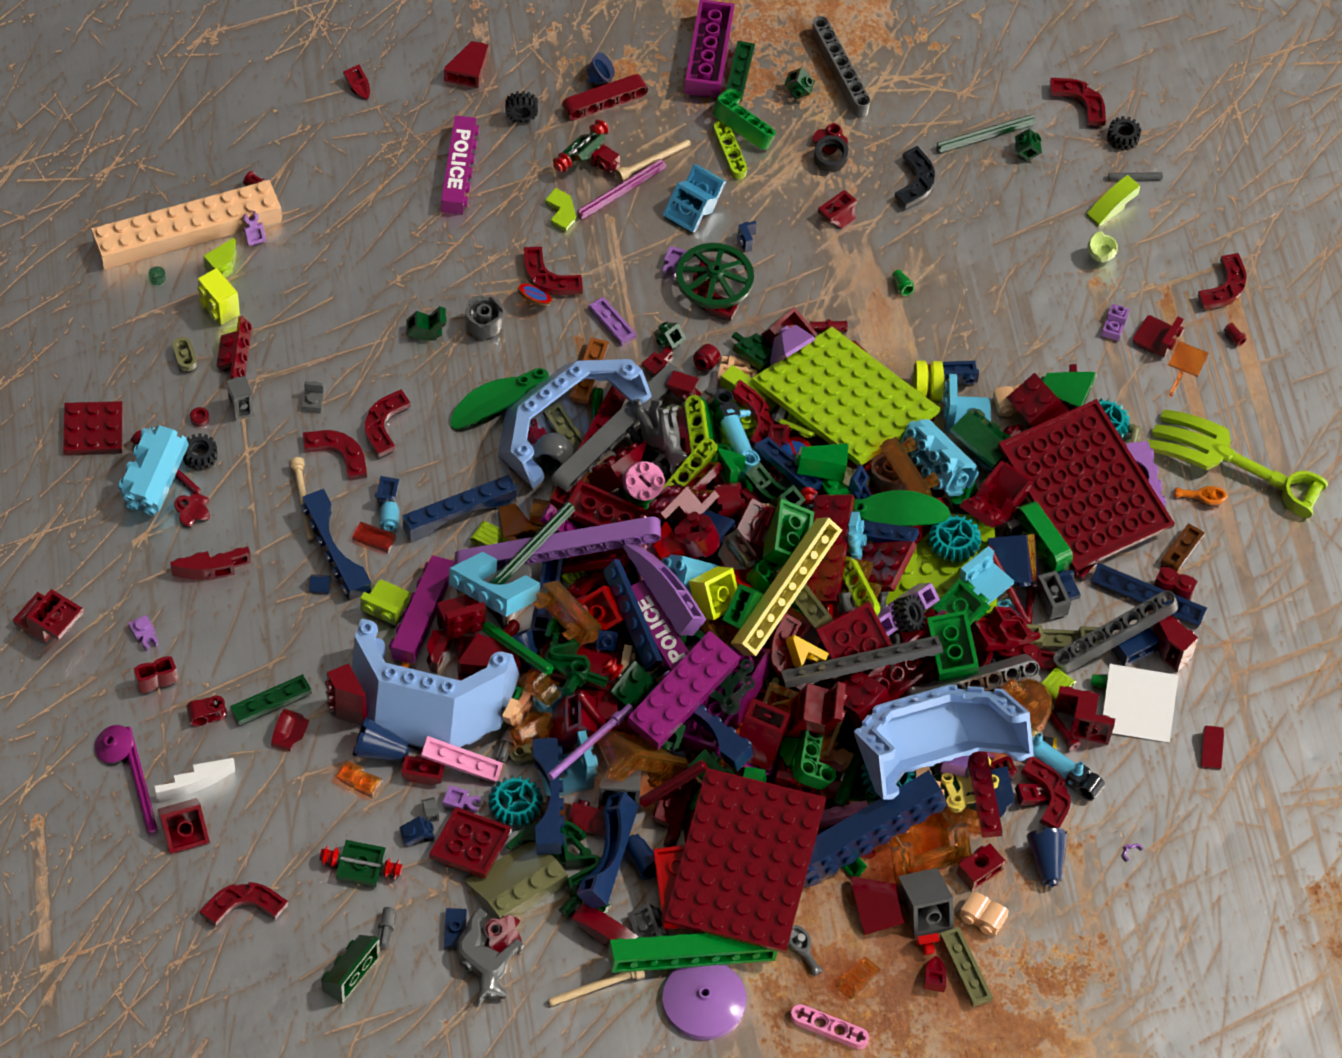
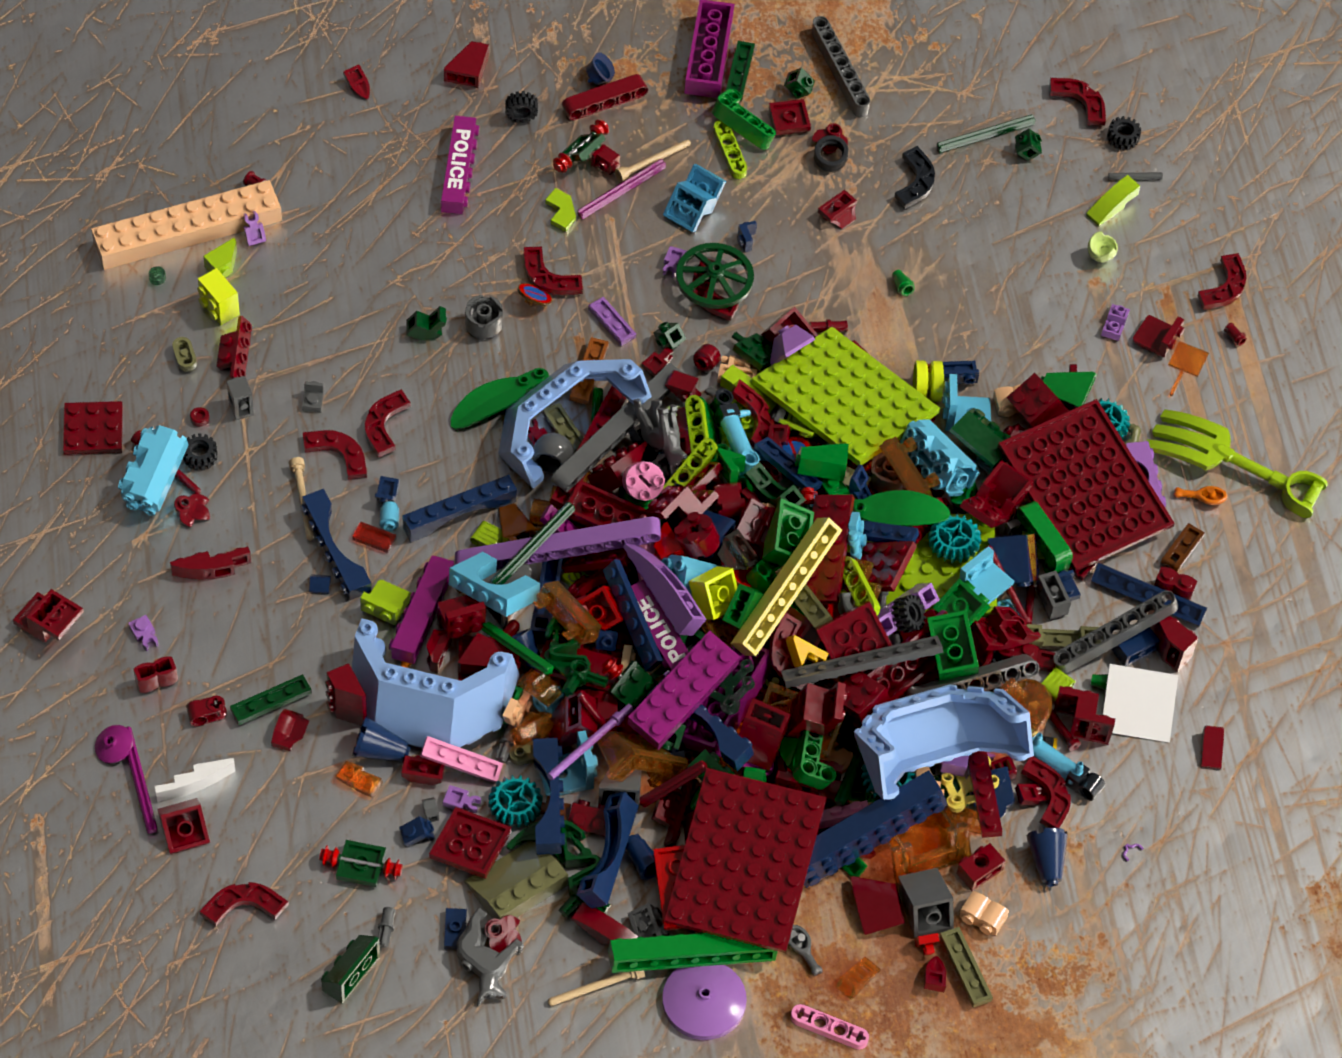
(789, 117): none -> dark red plate

